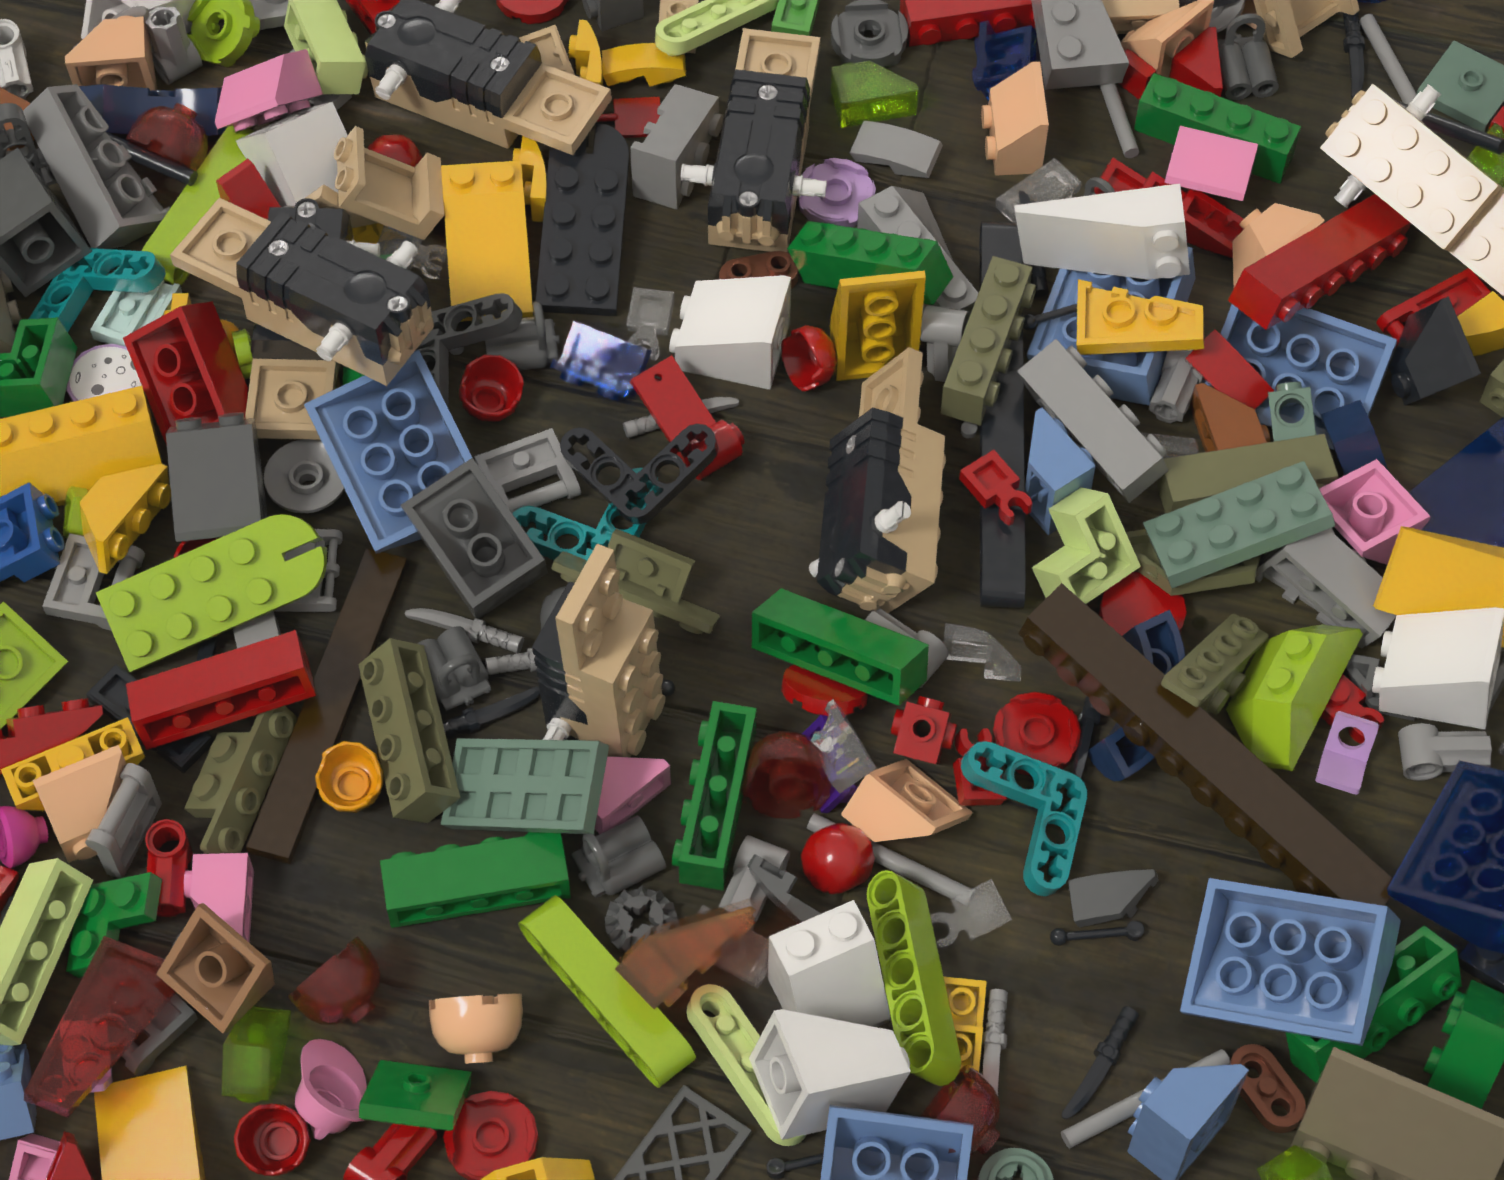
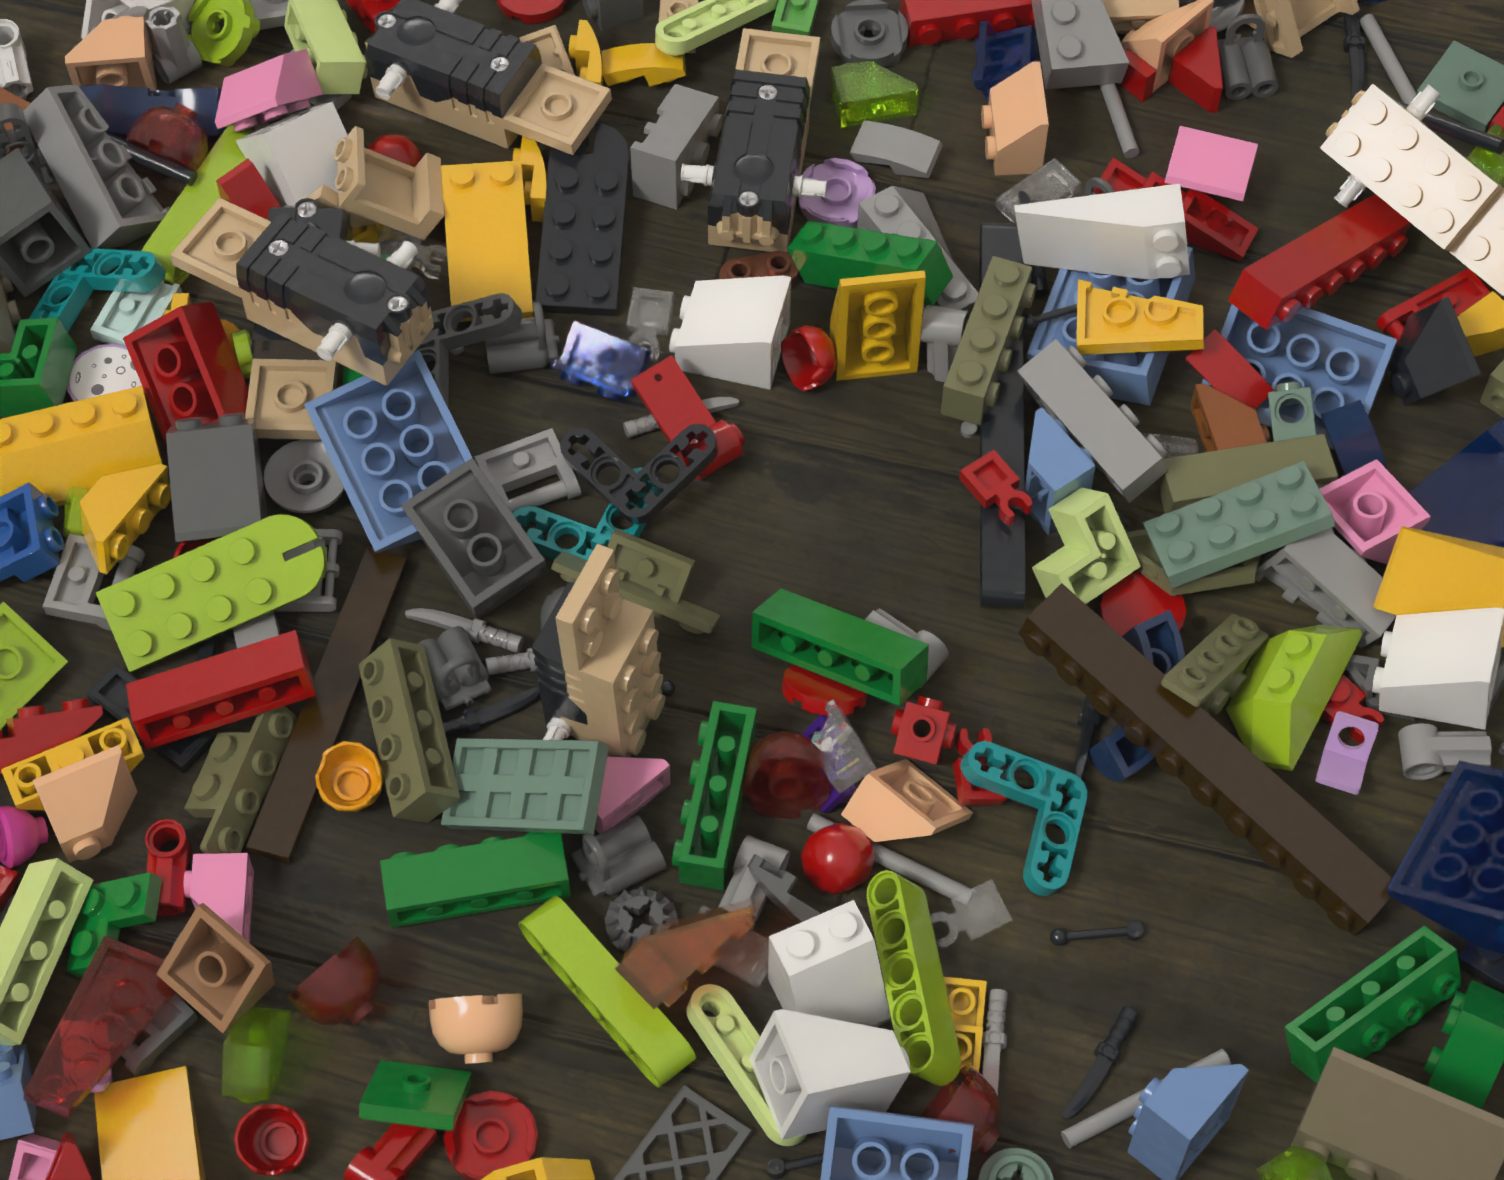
(125, 821): light grey plate -> none
(329, 1087): bright pink piece -> none
(491, 388): red hair -> none
(633, 115): red piece -> none
(883, 495): piece -> none
(980, 646): clear slope -> none
(1038, 728): red tile -> none
(1108, 895): dark grey slope -> none
(1172, 104): green brick -> none
(1174, 388): light grey piece -> none
(1269, 232): light nougat slope -> none
(1269, 1089): copper plate -> none
(1290, 961): medium blue slope -> none

